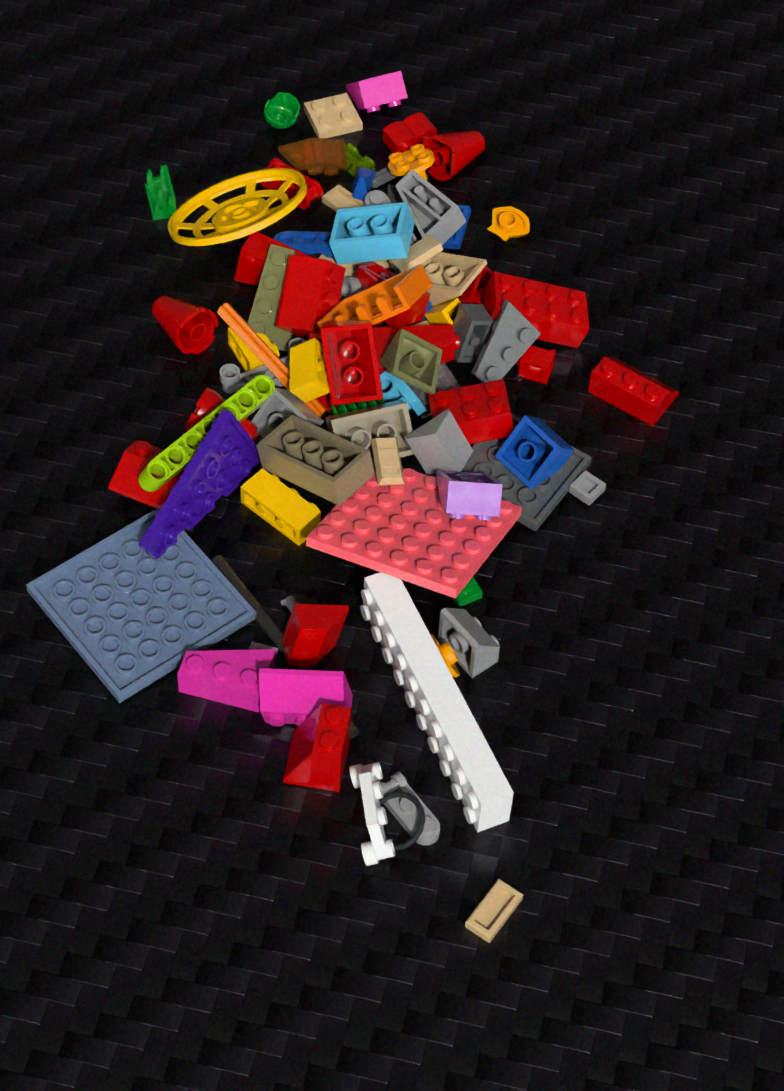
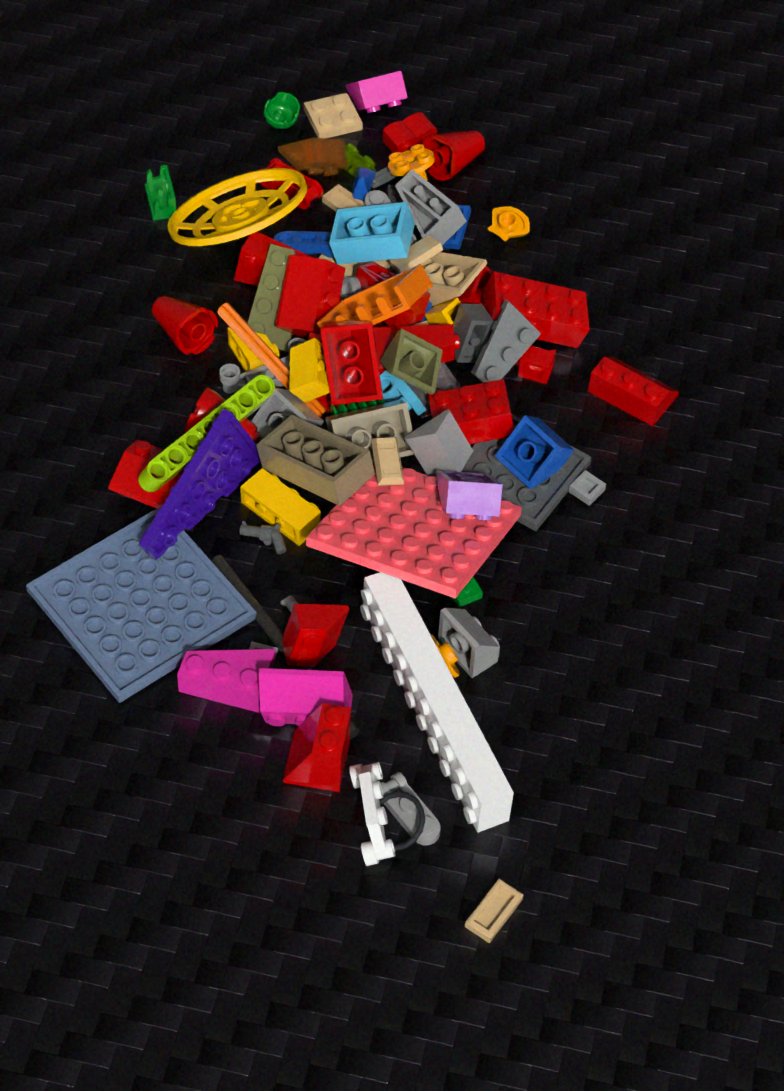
(266, 534): none -> dark grey piece

